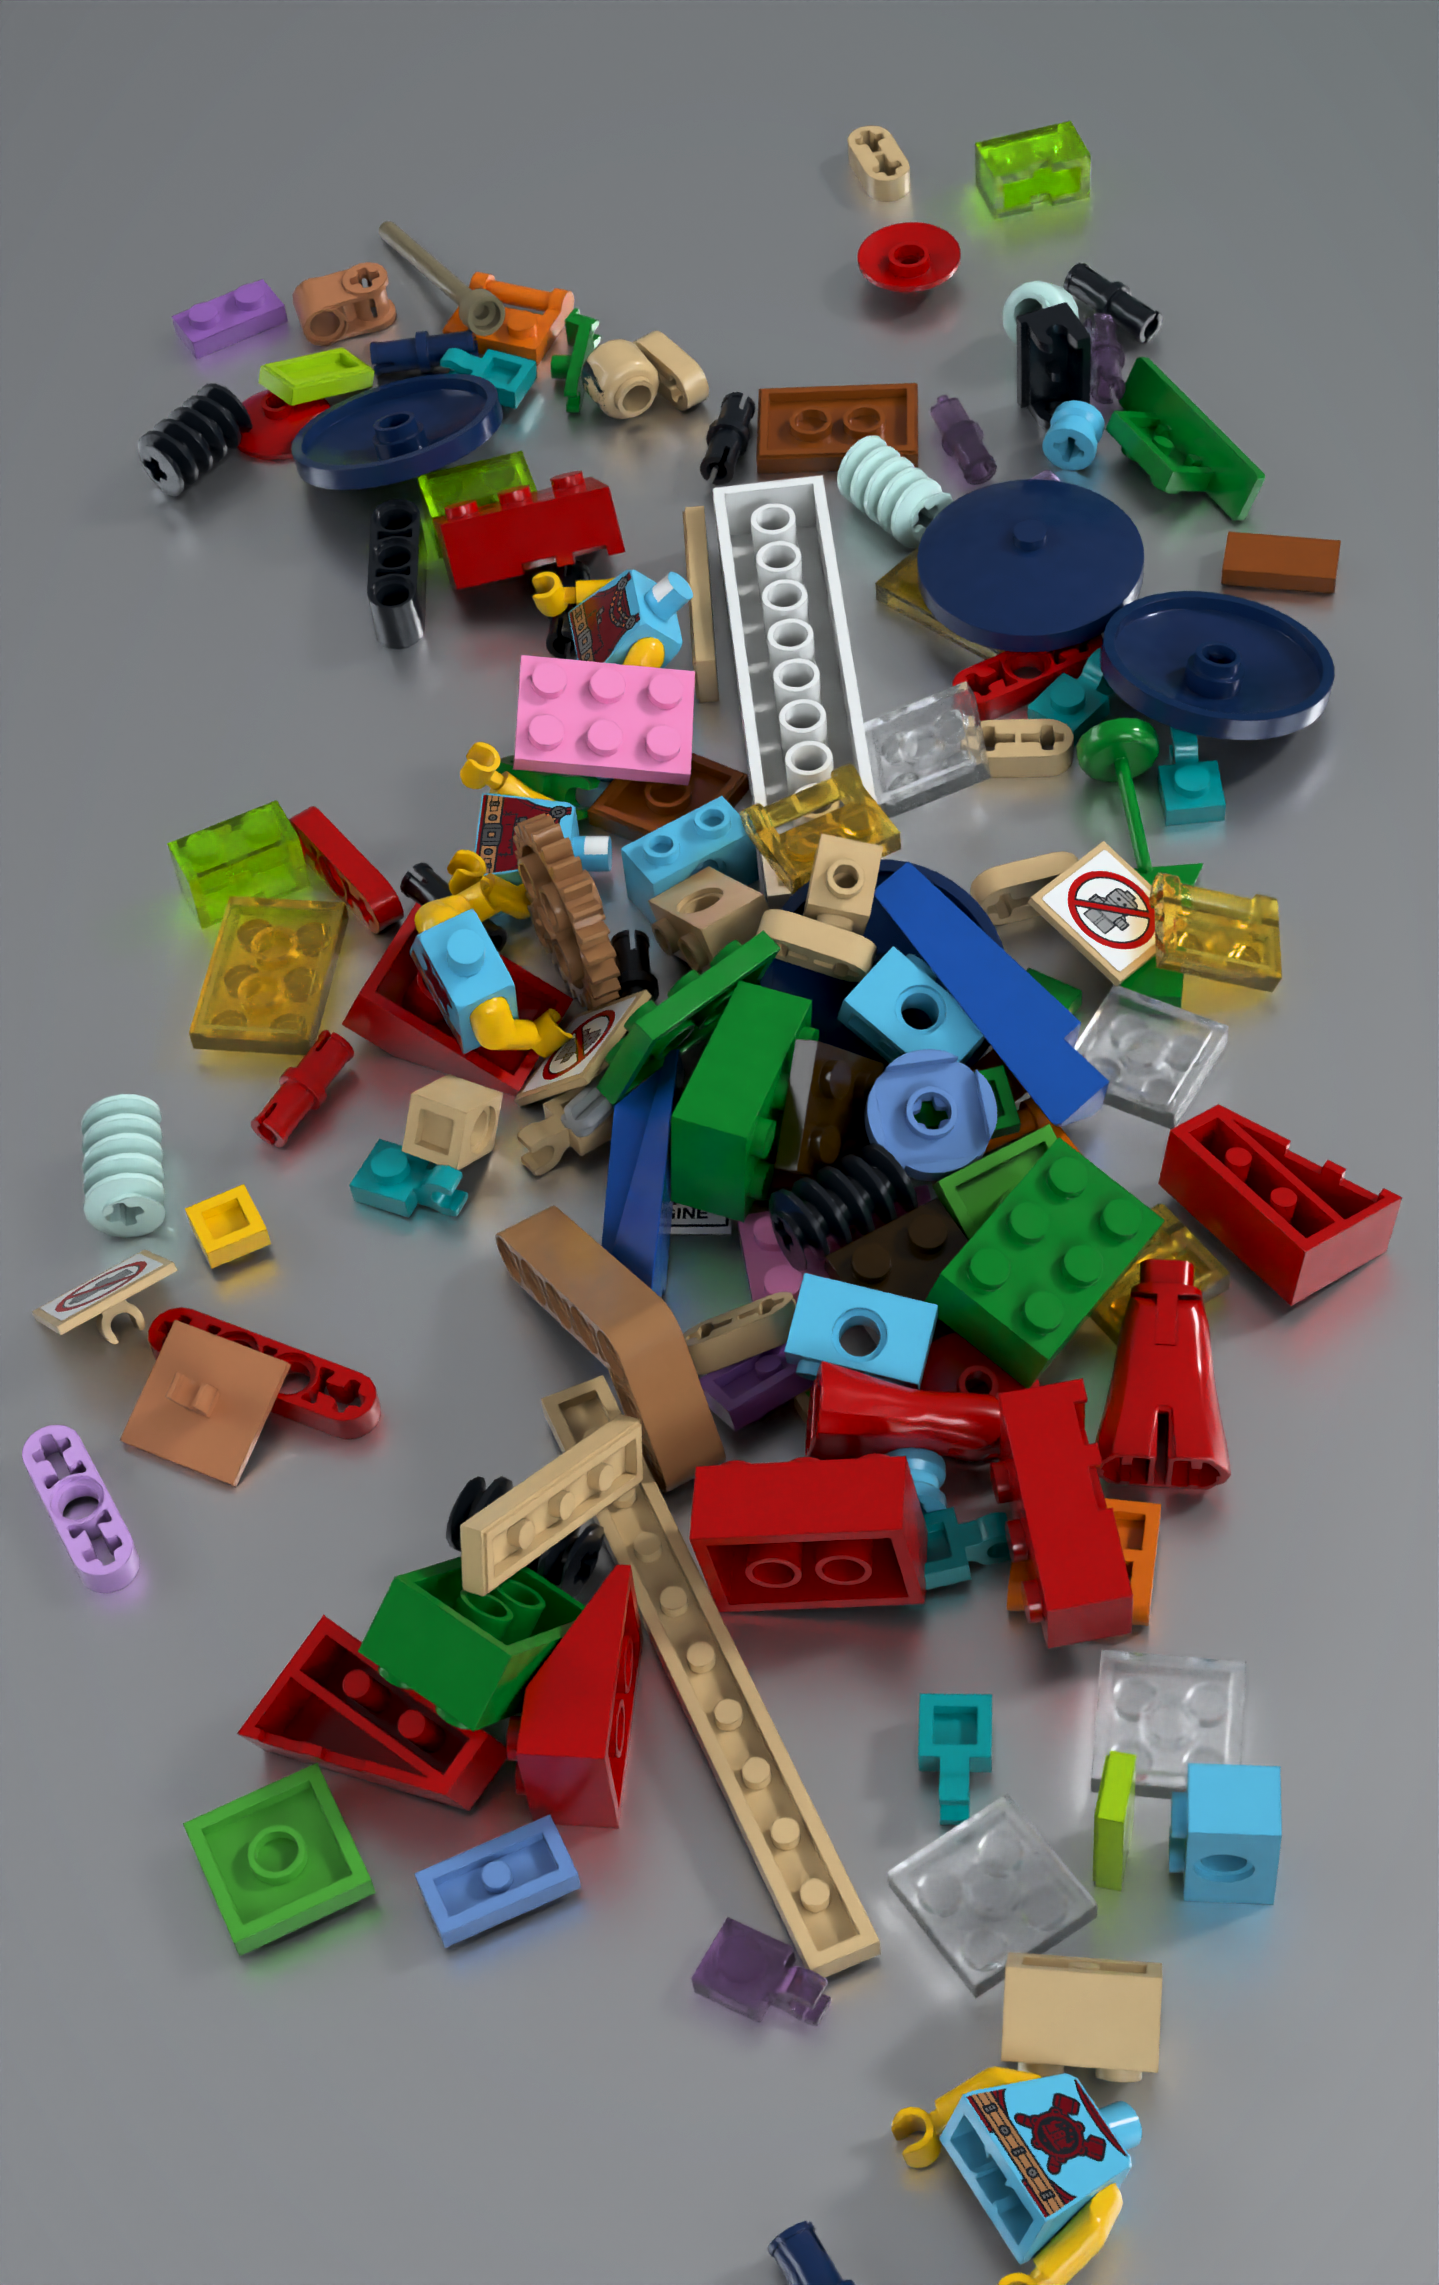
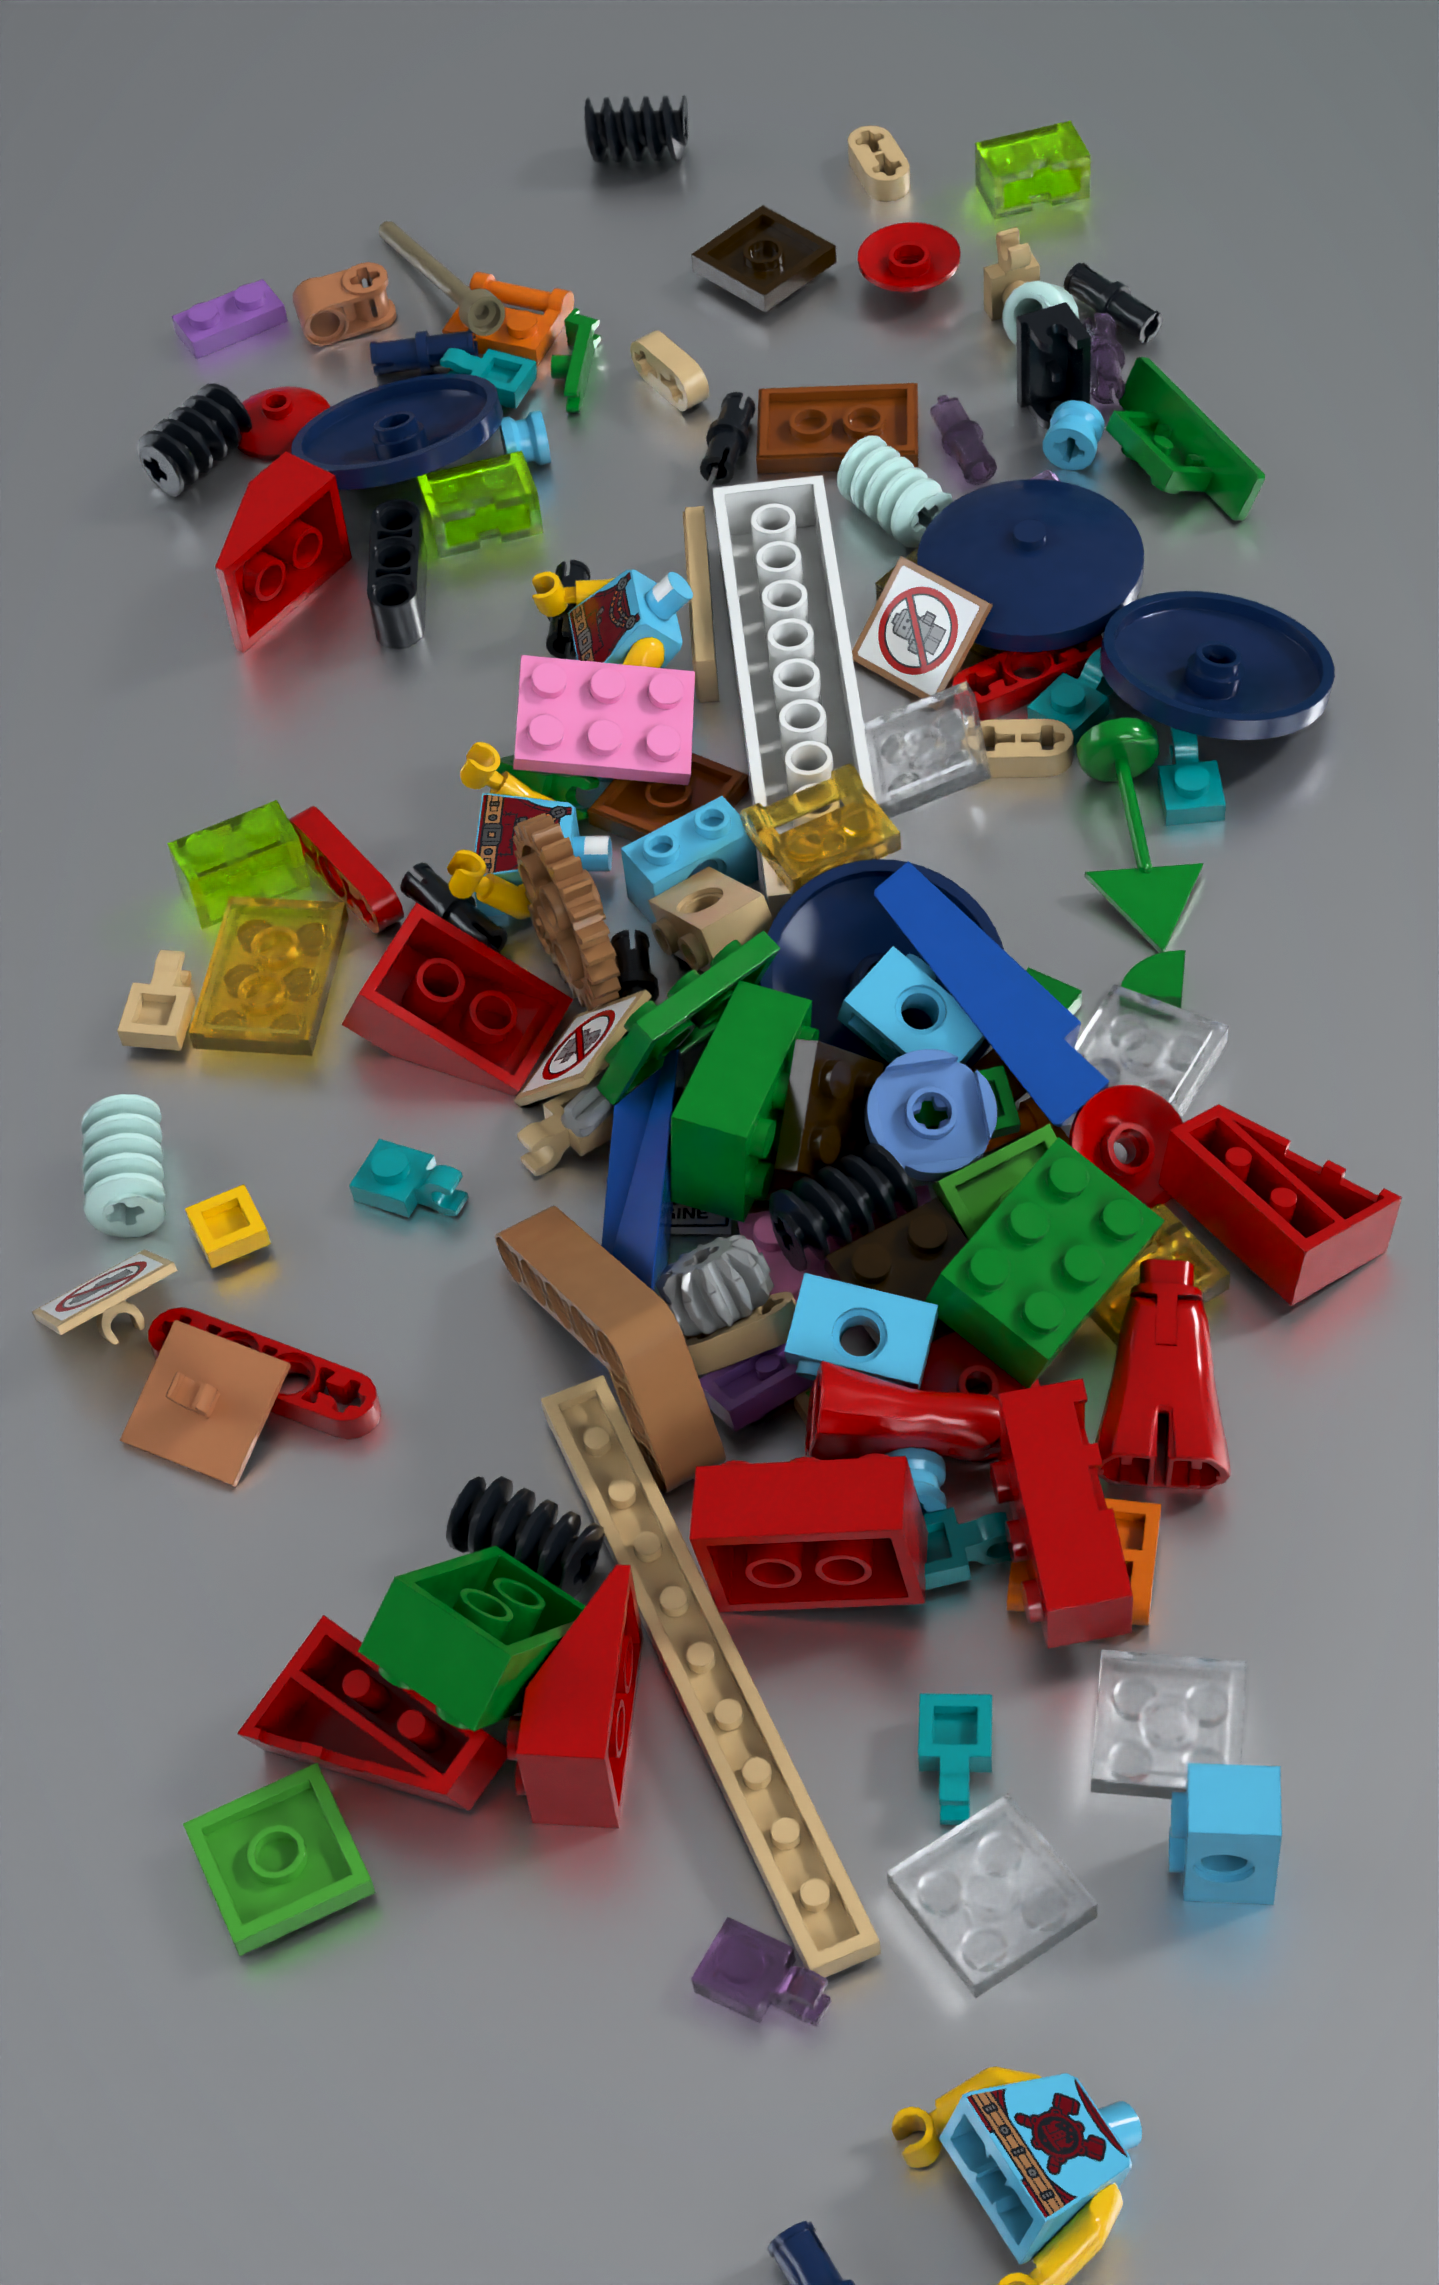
(78, 1534): lavender beam -> none
(162, 1010): none -> tan plate
(280, 546): none -> red slope
(302, 1088): red pin -> none
(316, 376): lime tile -> none
(452, 1122): tan brick -> none
(473, 980): torso -> none
(497, 1880): medium blue plate -> none
(526, 436): none -> medium azure wheel
(527, 530): red wedge -> none
(550, 1504): tan tile -> none
(620, 379): tan head -> none
(636, 129): none -> black piece
(715, 1284): none -> light grey gear
(764, 258): none -> dark brown plate
(819, 945): tan beam -> none
(843, 882): tan brick -> none
(920, 630): none -> piece
(1008, 887): tan beam -> none
(1014, 267): none -> tan plate
(1082, 2015): tan brick -> none
(1102, 912): piece -> none
(1114, 1820): lime tile -> none
(1138, 1122): none -> red dish
(1216, 934): clear yellow plate -> none
(1281, 562): dark orange tile -> none

